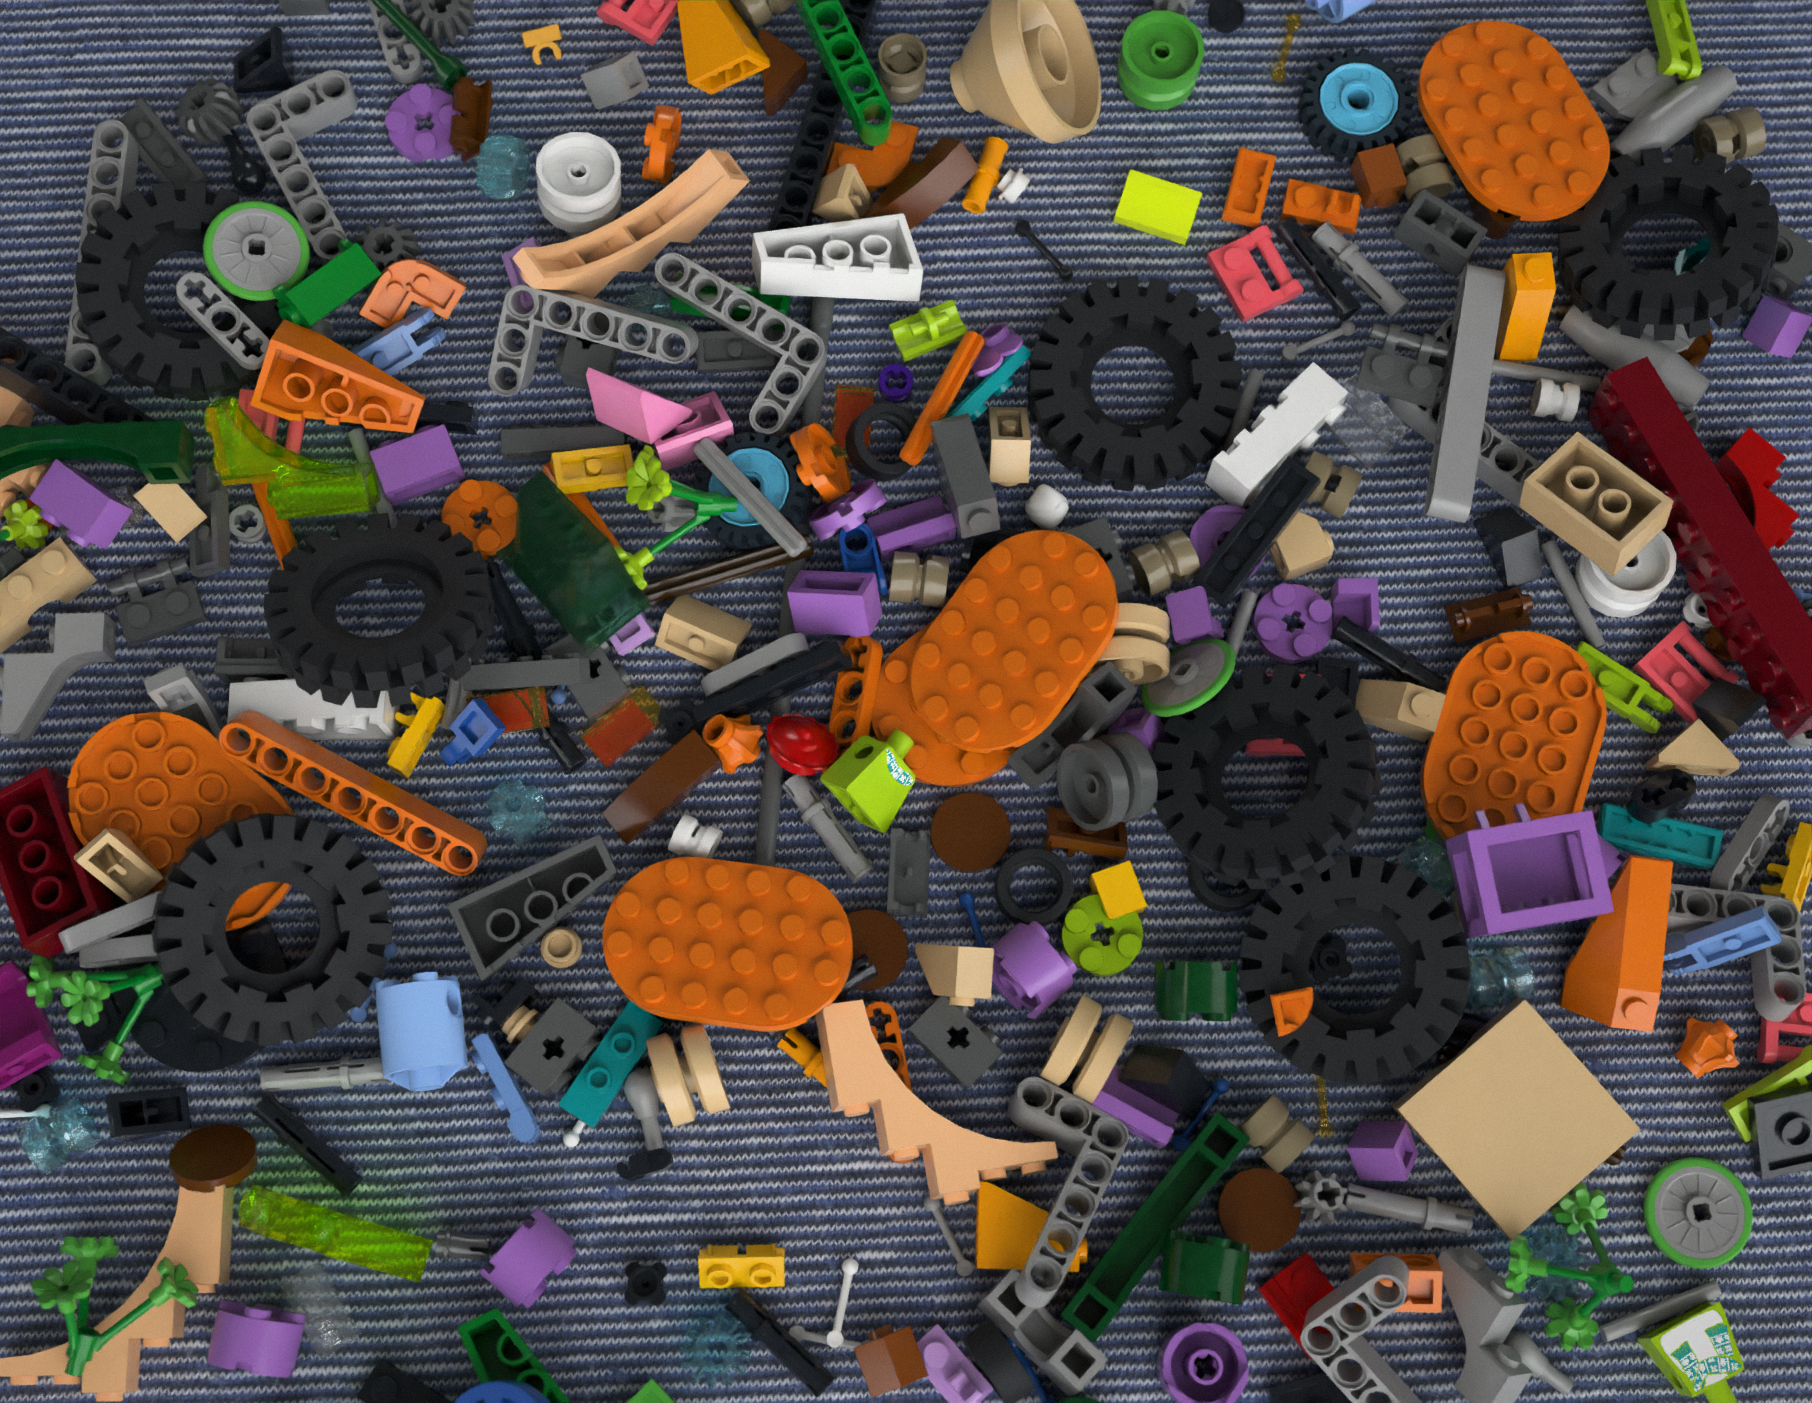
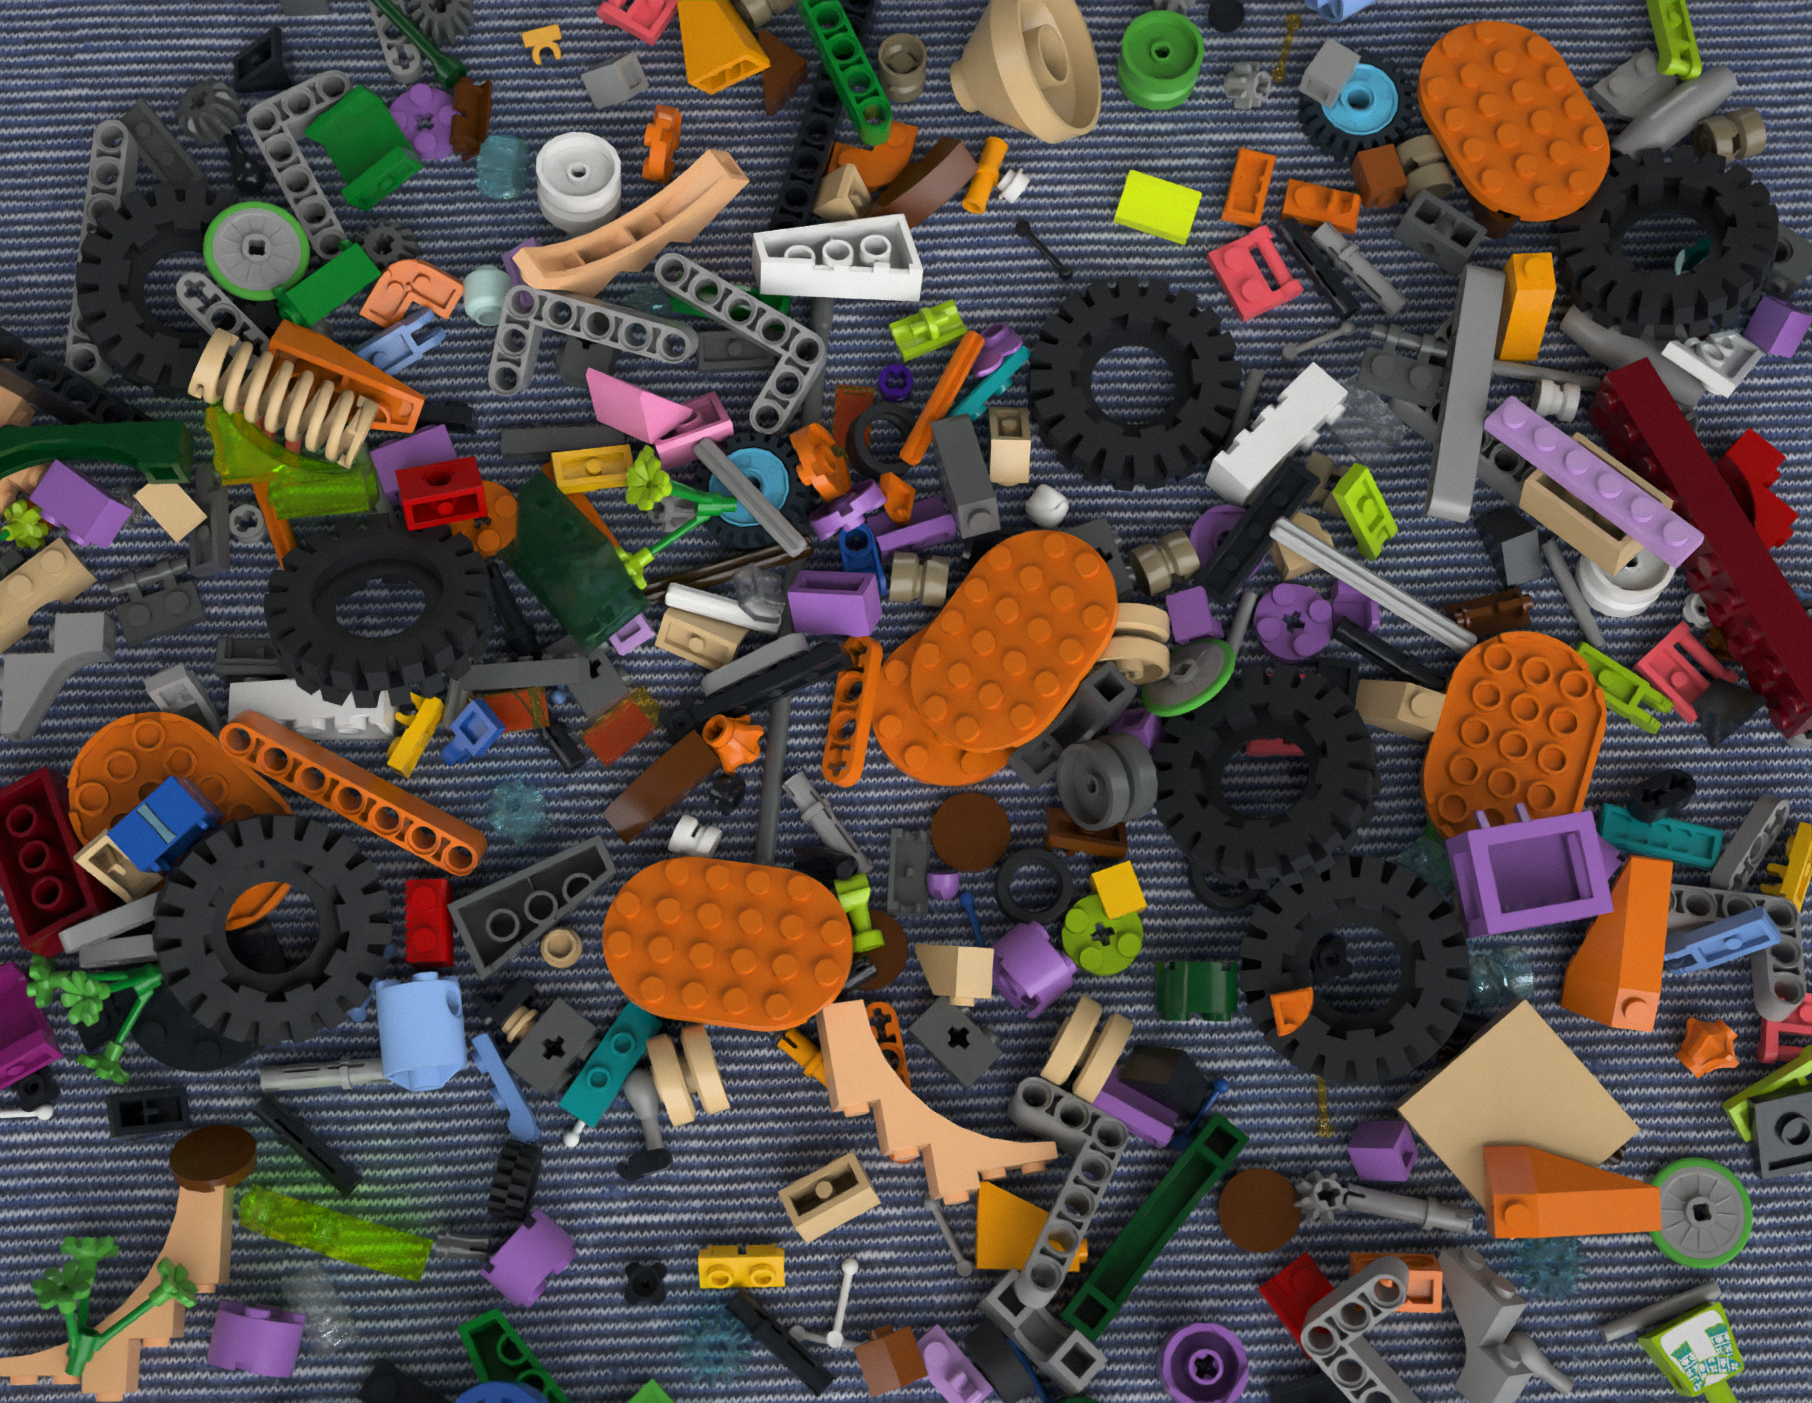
(73, 1131): clear light blue wheel -> none
(165, 825): none -> blue container
(207, 376): none -> tan piece
(365, 147): none -> green panel
(429, 924): none -> red brick
(441, 493): none -> red brick
(485, 294): none -> light aqua head
(515, 1180): none -> black tyre
(714, 607): none -> white axle
(727, 793): none -> black plate
(759, 594): none -> clear piece
(801, 744): red piece -> none
(829, 1197): none -> tan brick
(840, 864): none -> black piece
(854, 897): none -> lime leg
(872, 779): lime torso -> none
(899, 498): none -> orange tile
(943, 884): none -> medium lavender hinge
(1204, 1267): dark green brick -> none
(1247, 85): none -> light grey gear
(1278, 1136): dark tan wheel -> none
(1329, 73): none -> light grey panel
(1364, 510): none -> lime plate
(1372, 585): none -> light grey axle
(1555, 1196): none -> orange wedge
(1568, 1319): bright green plant -> none
(1594, 482): none -> lavender plate
(1695, 752): tan slope -> none
(1717, 361): none -> white wing

